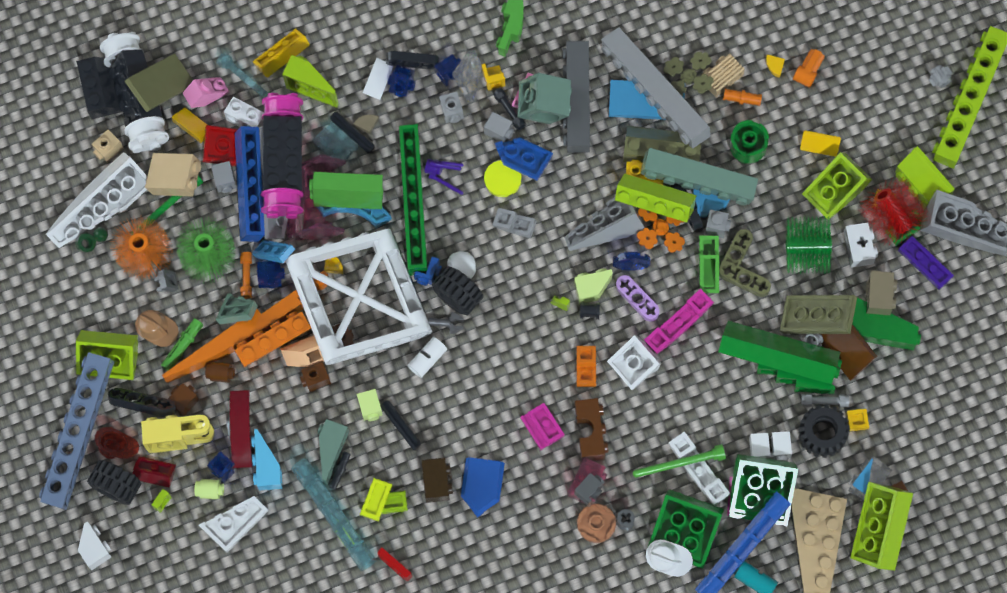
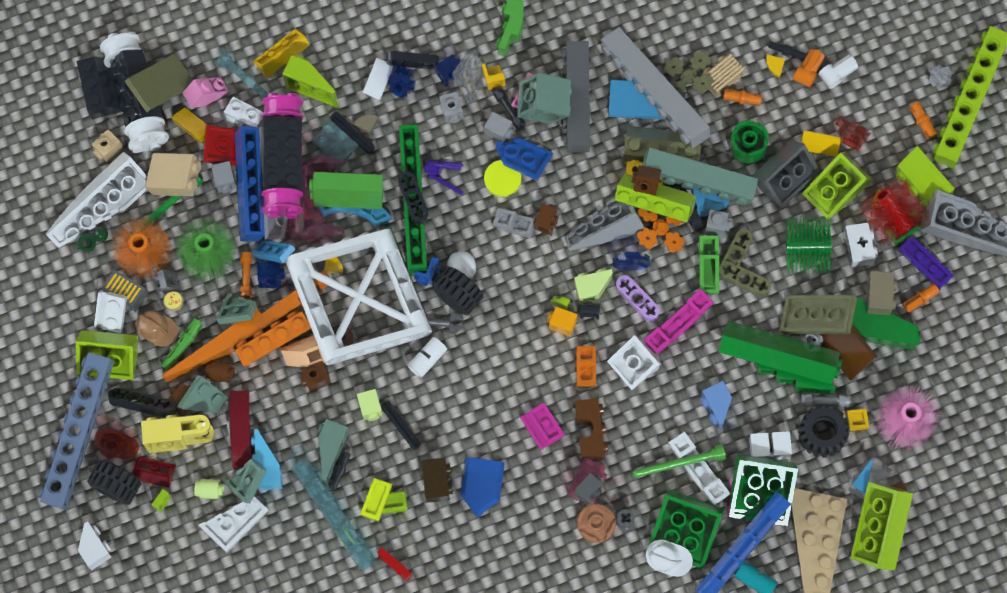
(110, 311): none -> white plate
(122, 285): none -> dark grey brick
(173, 301): none -> light yellow tile
(202, 397): none -> sand green wing
(221, 467): clear blue brick -> none
(247, 480): none -> sand green wing
(403, 187): none -> black beam
(546, 219): none -> reddish brown brick
(562, 321): none -> light orange brick
(646, 180): none -> reddish brown brick
(717, 401): none -> medium blue slope
(786, 50): none -> black bar
(786, 173): none -> dark grey slope
(834, 74): none -> white piece
(851, 134): none -> clear red wing
(909, 418): none -> bright pink piece
(921, 298): none -> orange axle
(923, 120): none -> orange pin

